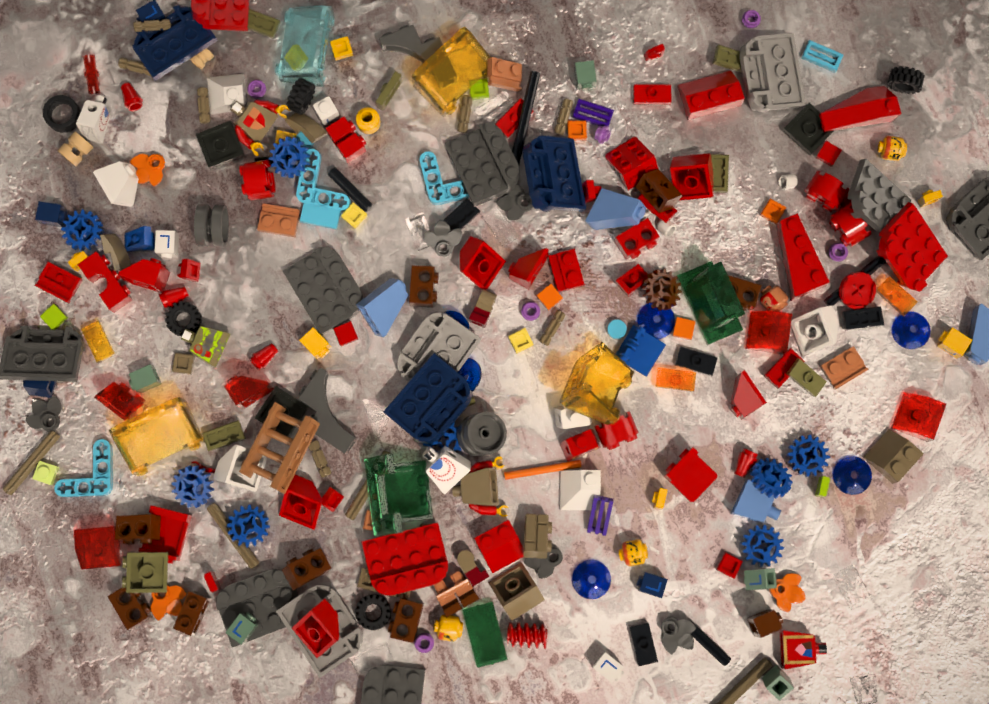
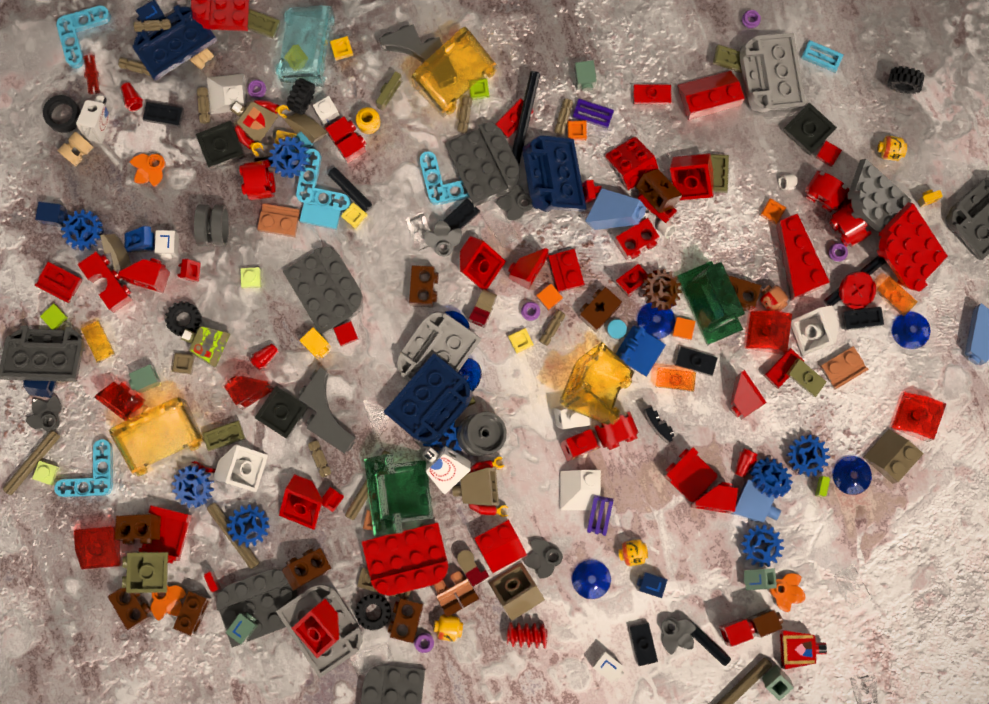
(74, 27): none -> medium azure beam
(77, 258): yellow plate -> none
(118, 182): white slope -> none
(163, 114): none -> black plate
(173, 296): red cone -> none
(251, 277): none -> yellowish green plate
(293, 457): medium nougat fence -> none
(383, 306): medium blue slope -> none
(485, 634): clear green piece -> none
(495, 108): clear slope -> none
(504, 74): nougat plate -> none
(536, 536): dark tan brick -> none
(542, 469): orange bar -> none
(602, 134): medium lavender plate -> none
(610, 304): none -> reddish brown brick
(655, 52): red tile -> none
(659, 498): yellow plate -> none
(663, 431): none -> black slope
(718, 499): none -> red slope
(729, 565): red tile -> none
(737, 632): none -> red piece
(865, 108): red wedge -> none
(954, 342): yellow brick -> none

